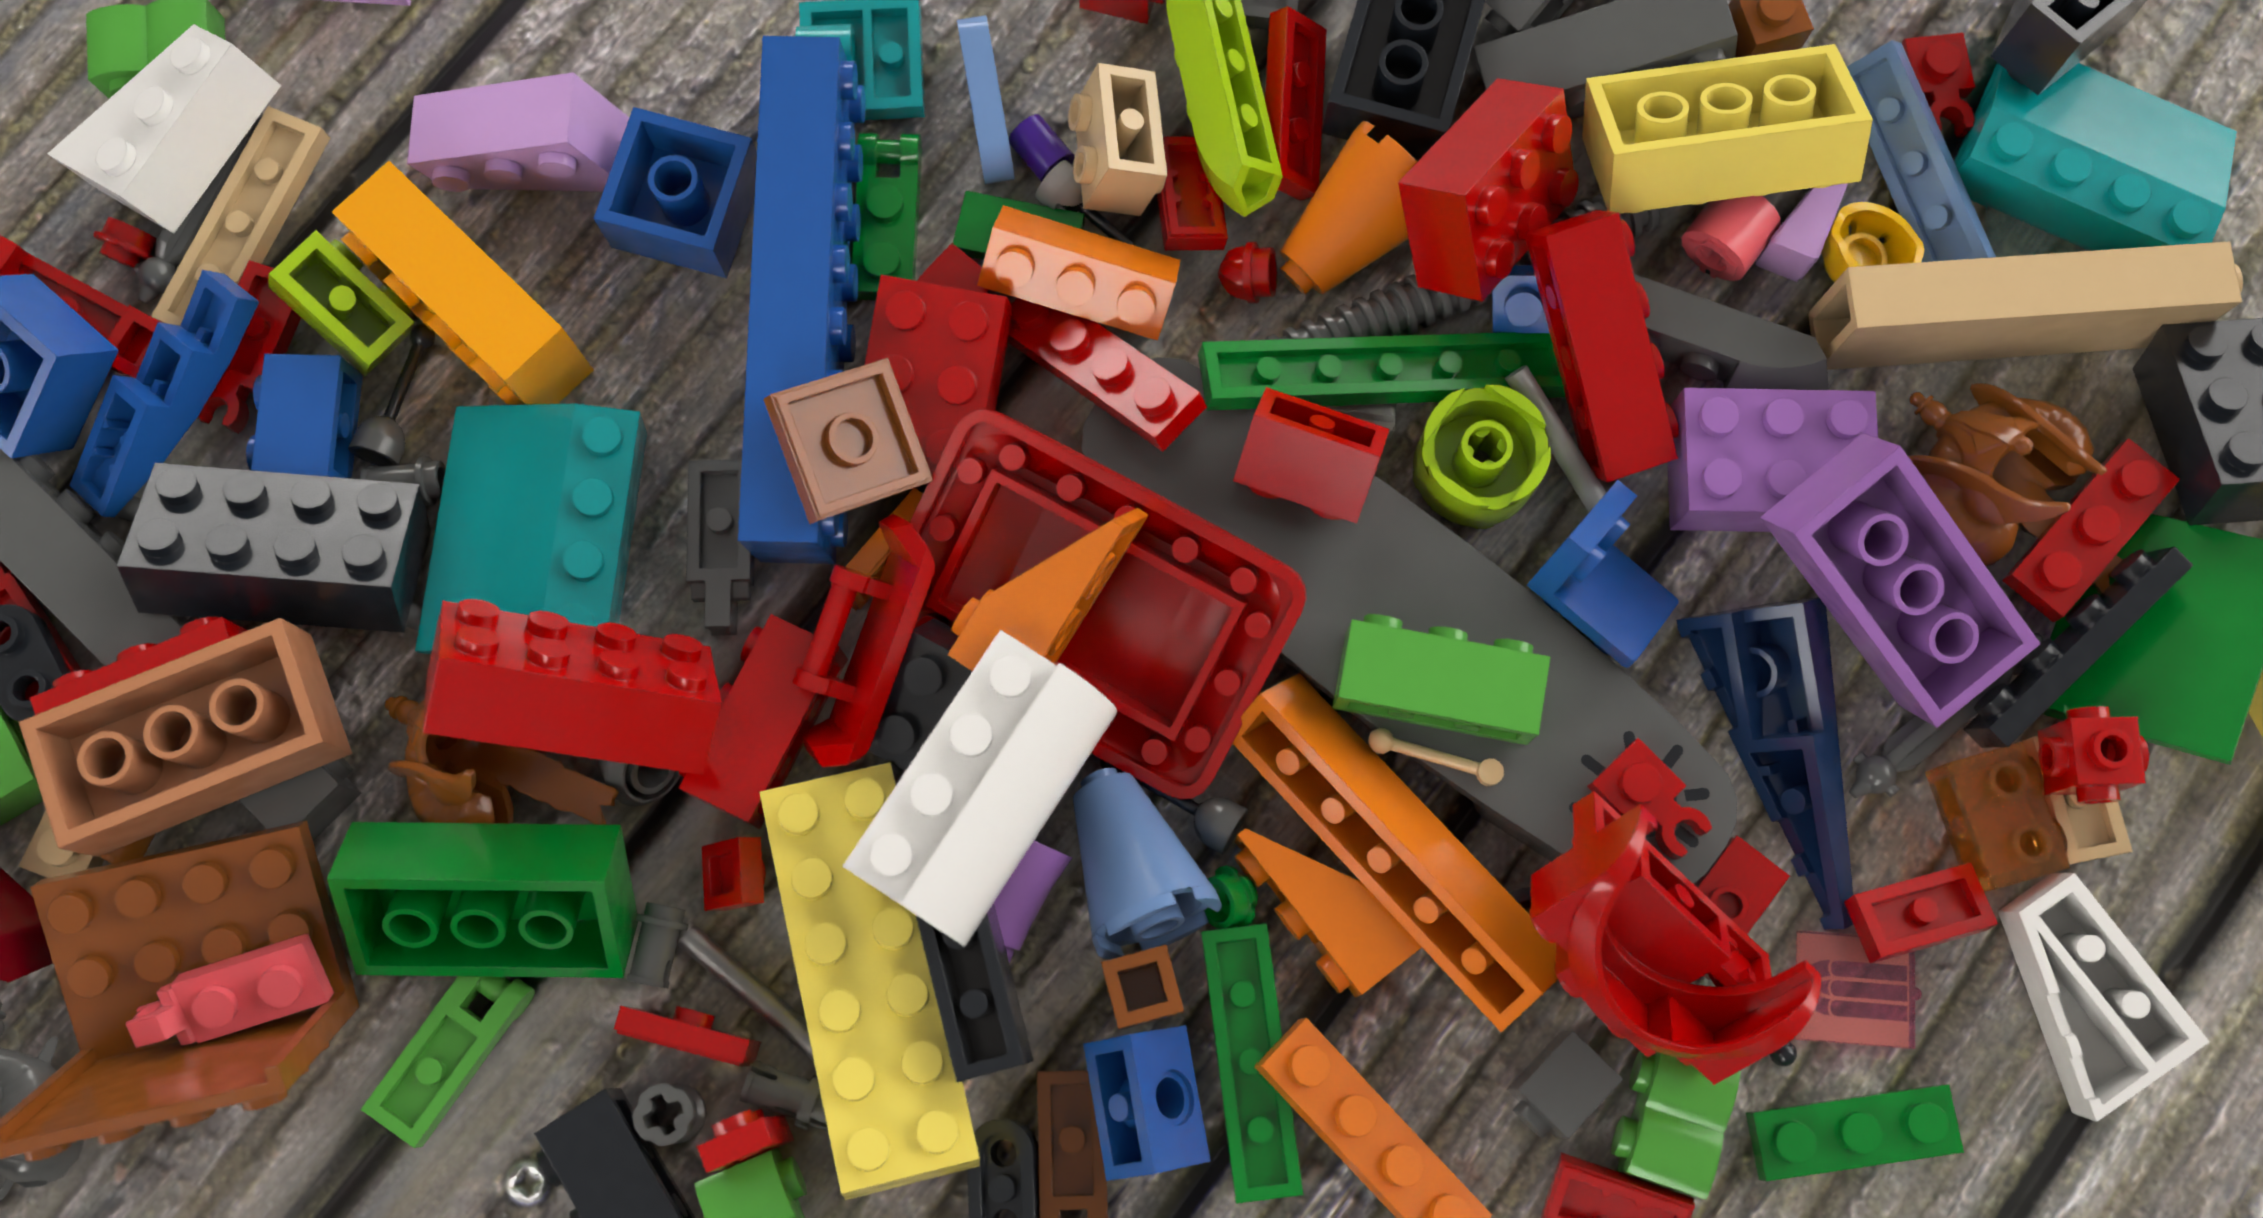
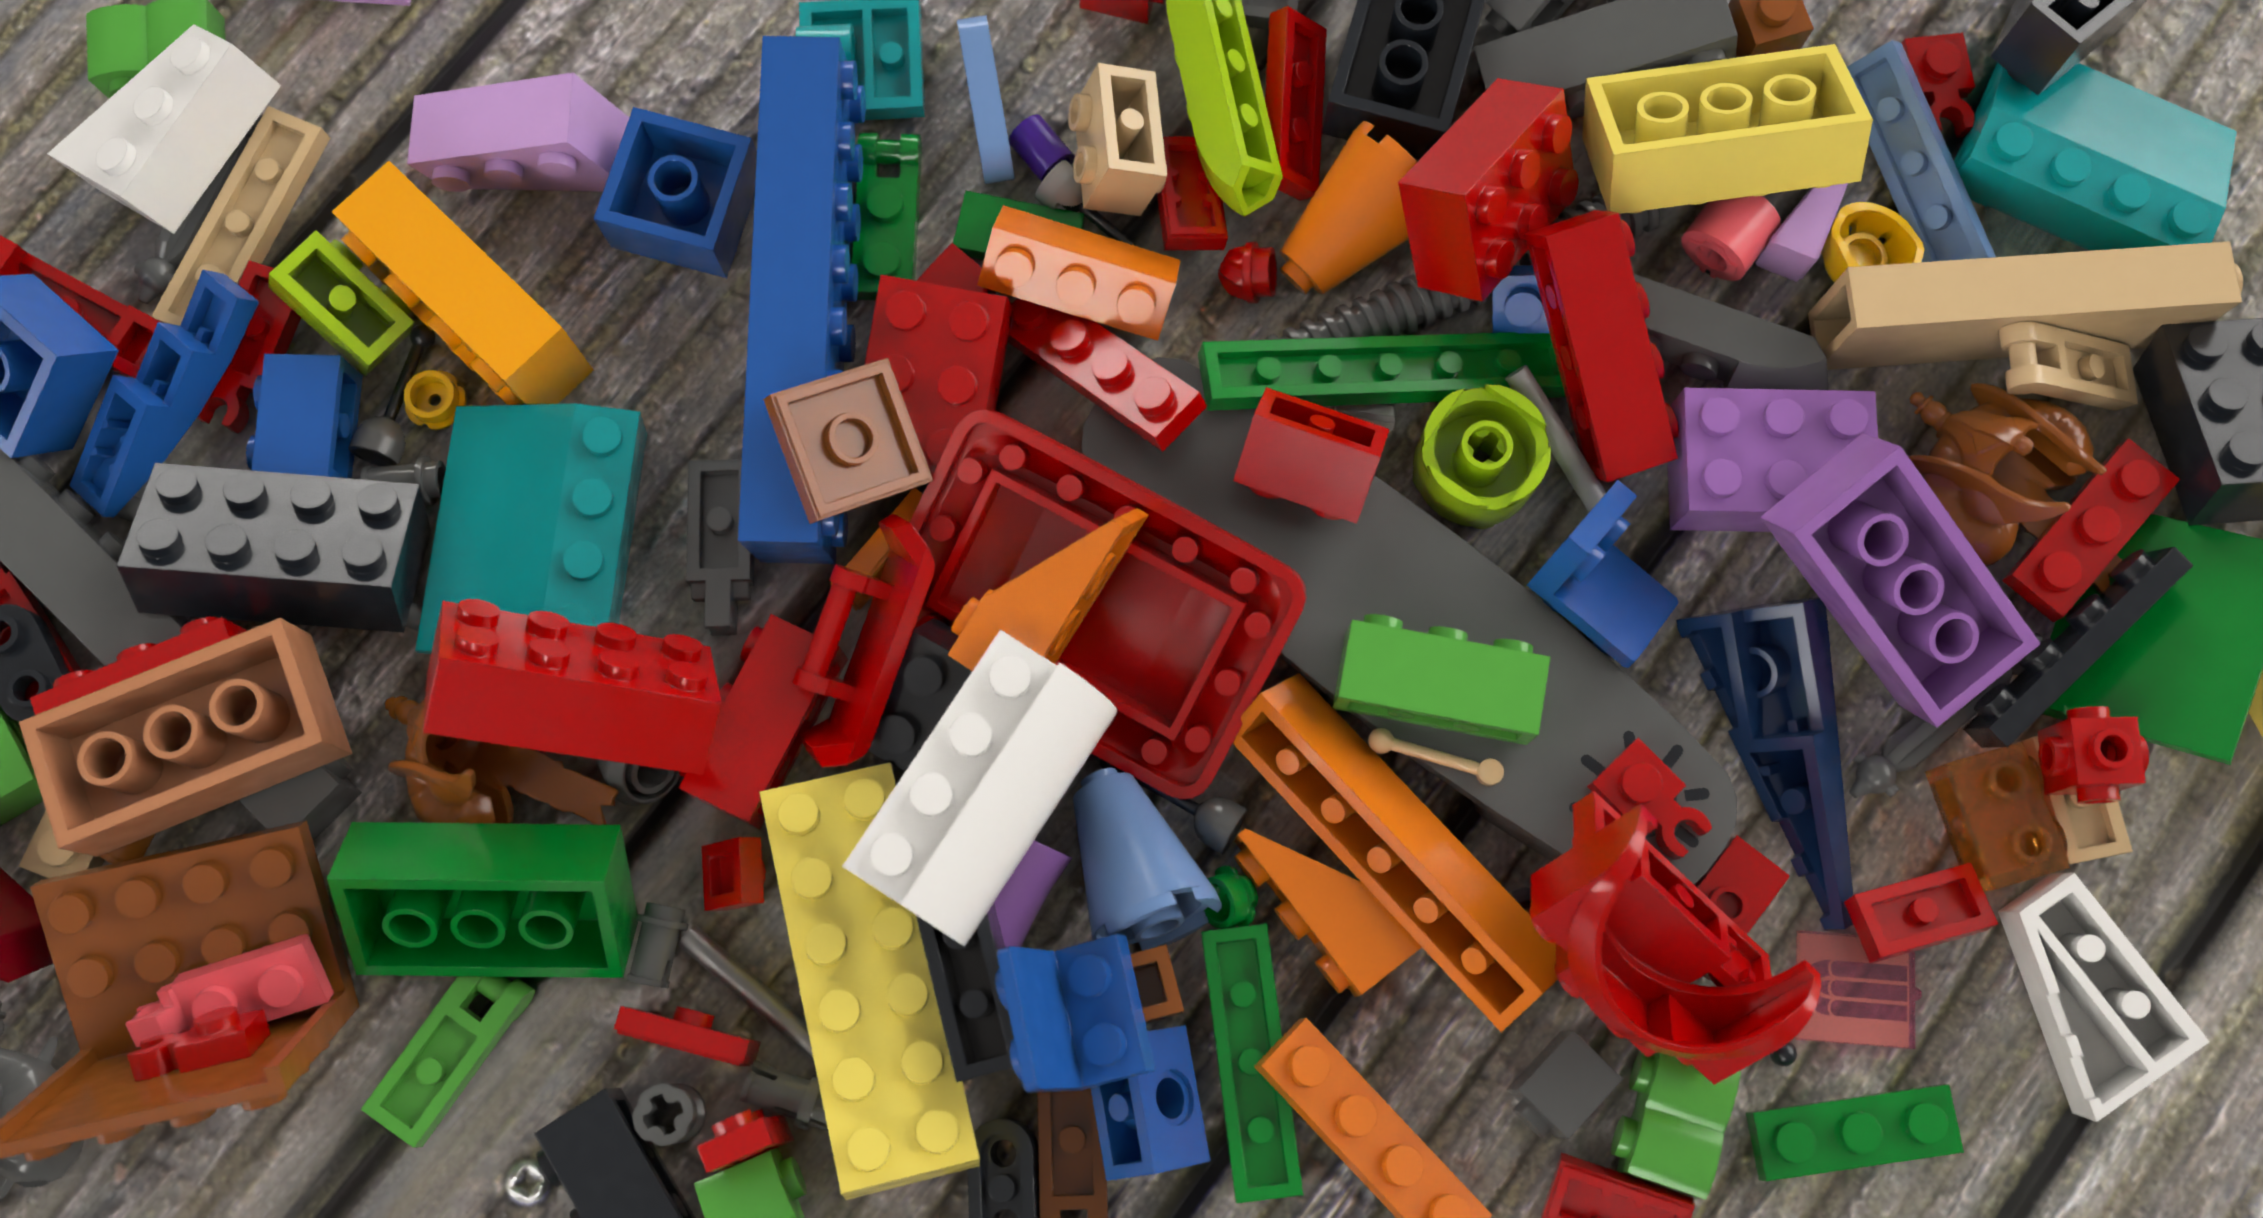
(125, 242): red plate -> none
(212, 1041): none -> red plate
(423, 388): none -> yellow plate
(1074, 1015): none -> blue bracket
(2068, 366): none -> tan plate

